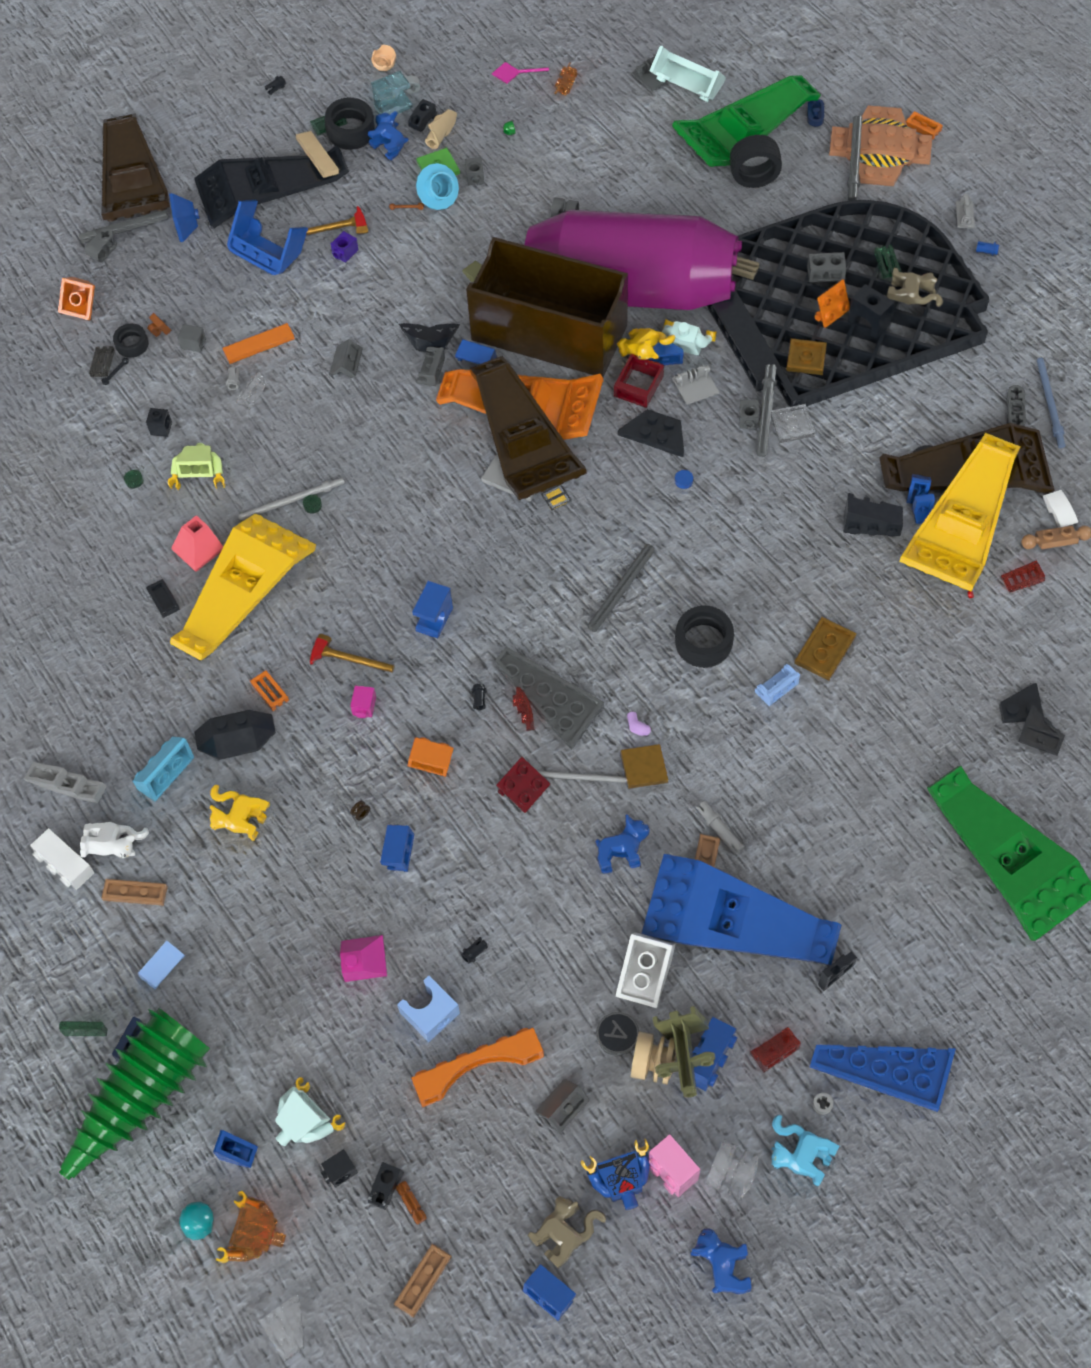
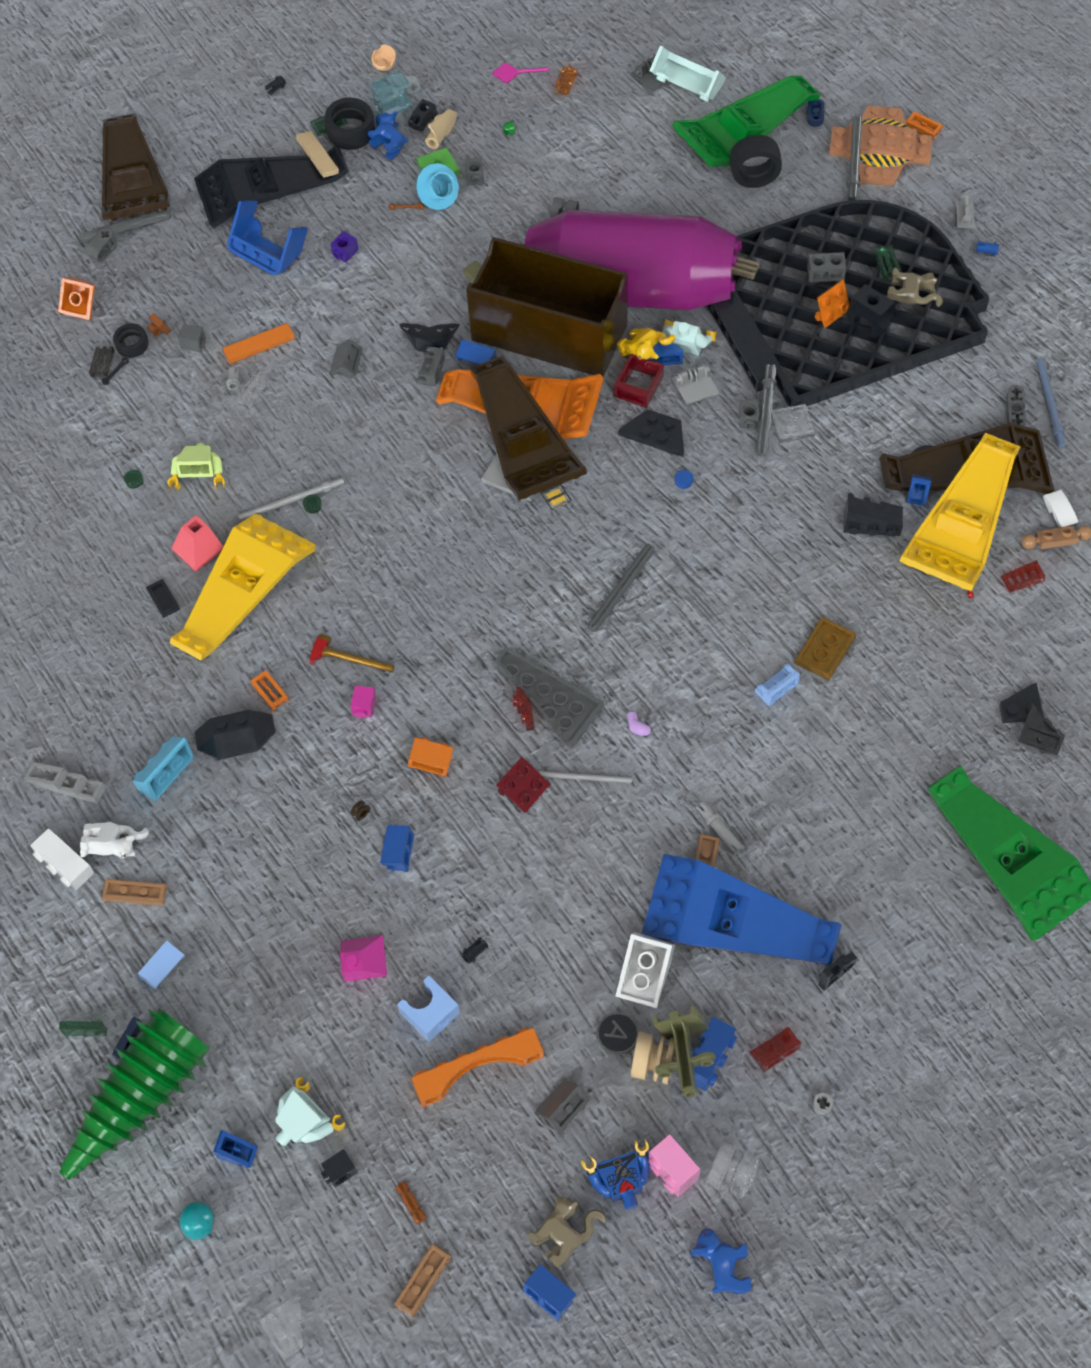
(159, 422): black brick -> none
(184, 216): blue slope -> none
(240, 813): yellow animal -> none
(252, 1231): clear orange torso -> none
(358, 221): pearl gold piece -> none
(384, 1185): black leg -> none
(433, 609): blue piece -> none
(479, 696): black pin -> none
(622, 845): blue animal -> none
(644, 766): pearl gold tile -> none
(704, 616): black tyre -> none
(806, 356): pearl gold tile -> none
(807, 1149): medium azure animal -> none
(897, 1071): blue wing -> none
(922, 507): blue bracket -> none

